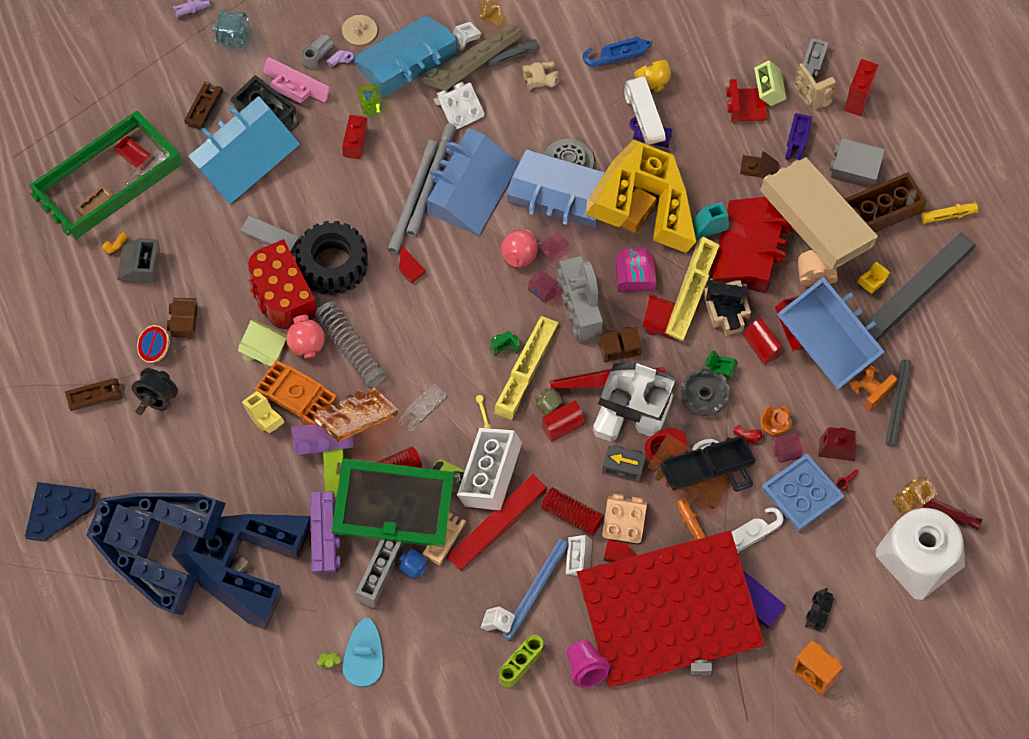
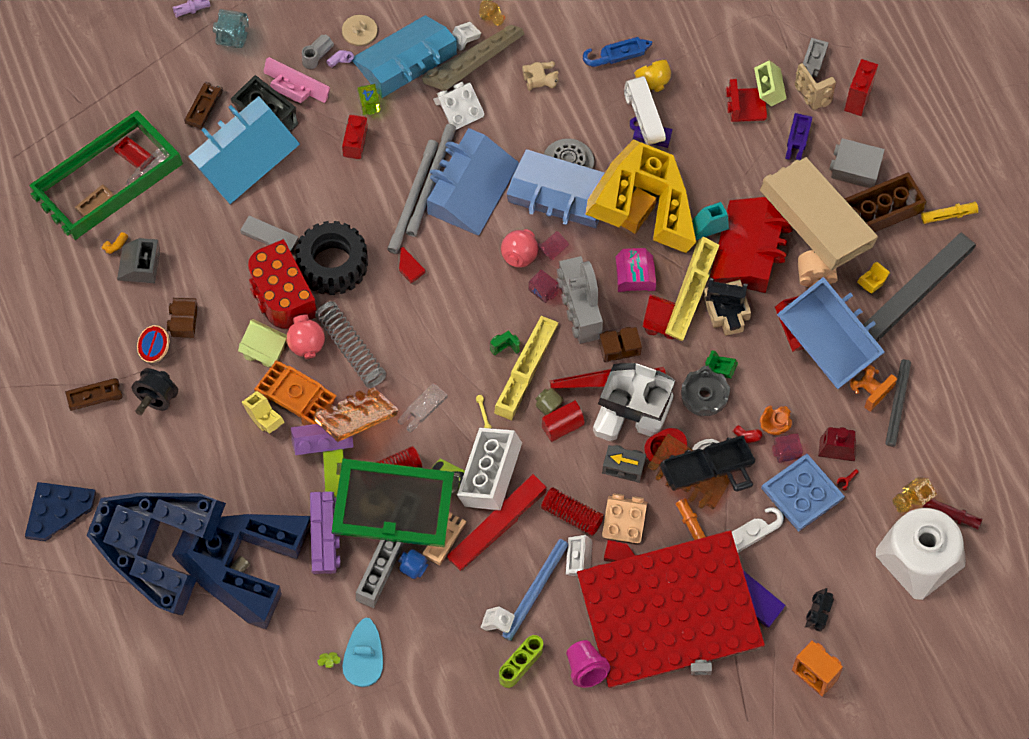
(515, 52): dark grey pin -> none
(759, 166): reddish brown slope -> none
(762, 341): red brick -> none

